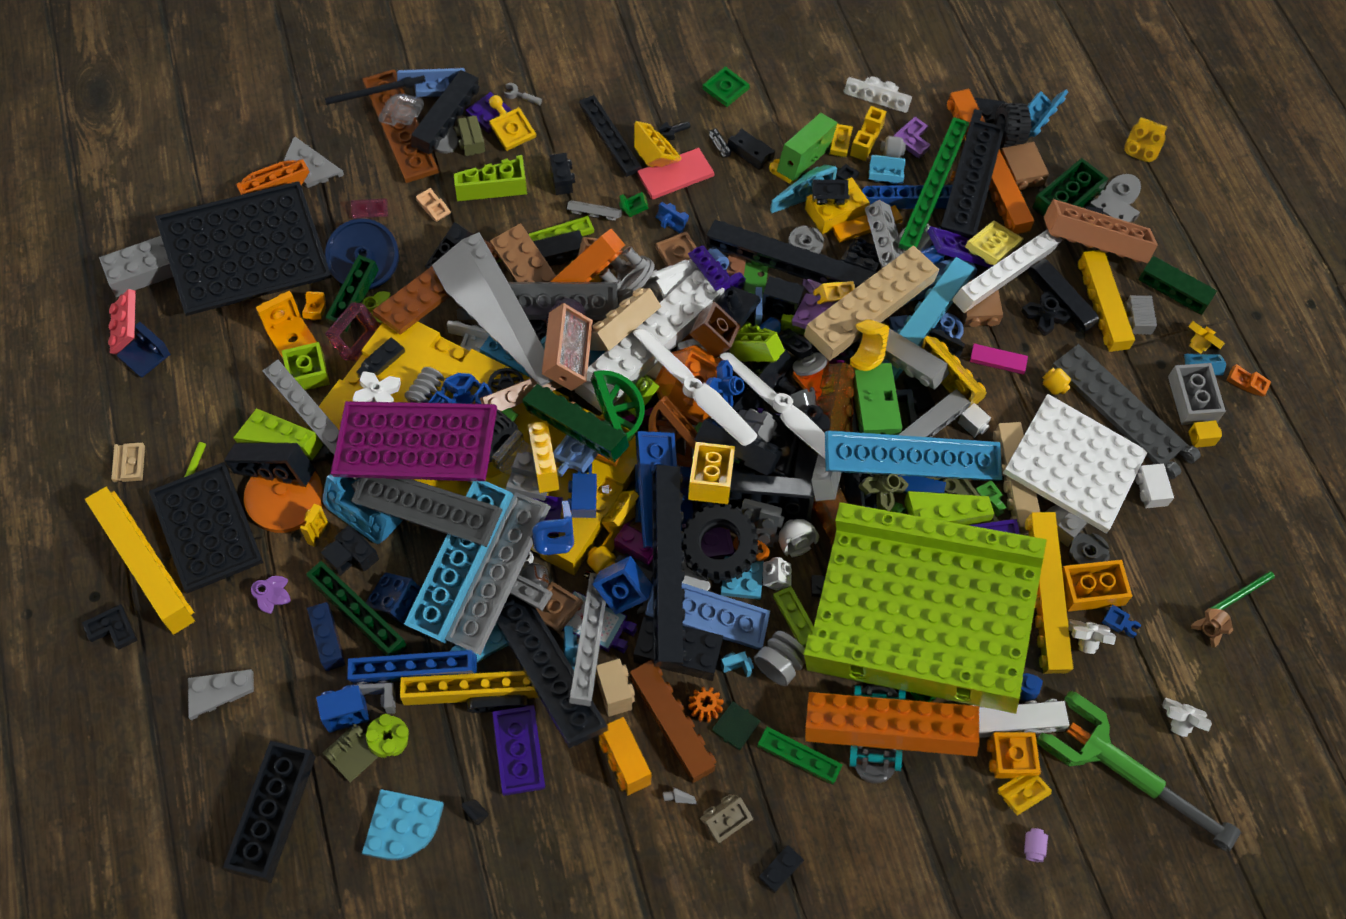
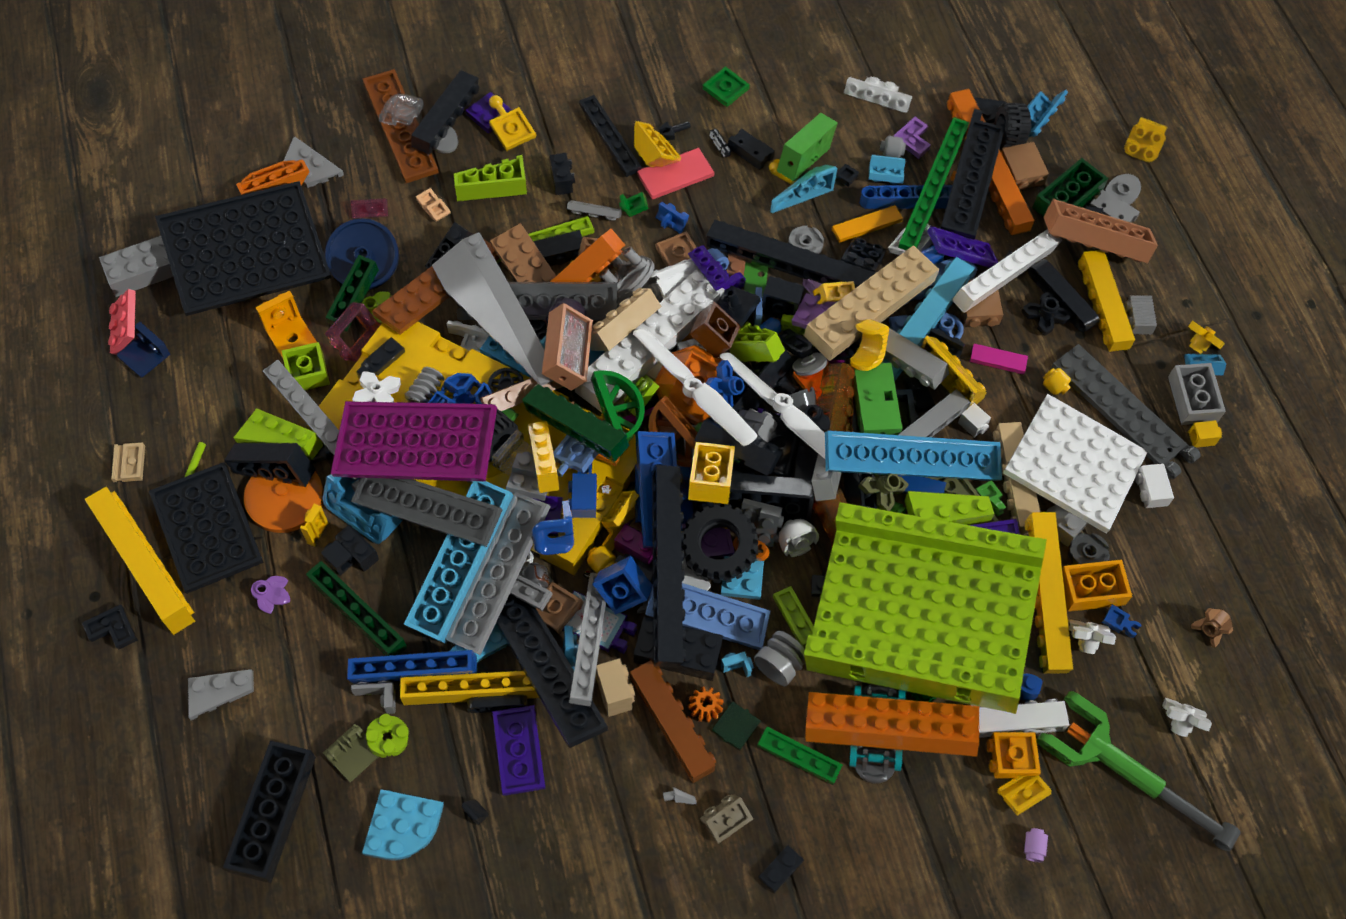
(314, 306): light orange bracket -> none
(326, 636): dark blue brick -> none
(342, 708): blue brick -> none
(394, 596): dark blue bracket -> none
(407, 82): black bar -> none
(436, 80): medium blue bracket -> none
(471, 136): olive brick -> none
(525, 96): light grey piece -> none
(625, 757): light orange brick -> none
(777, 573): white brick -> none
(829, 215): yellow brick -> none
(830, 191): black bracket -> none
(841, 140): yellow plate -> none
(867, 136): yellow arch -> none
(883, 232): light grey brick -> none
(993, 243): light yellow plate -> none
(1177, 285): dark green brick -> none
(1244, 591): green bar -> none
(1252, 383): orange slope -> none

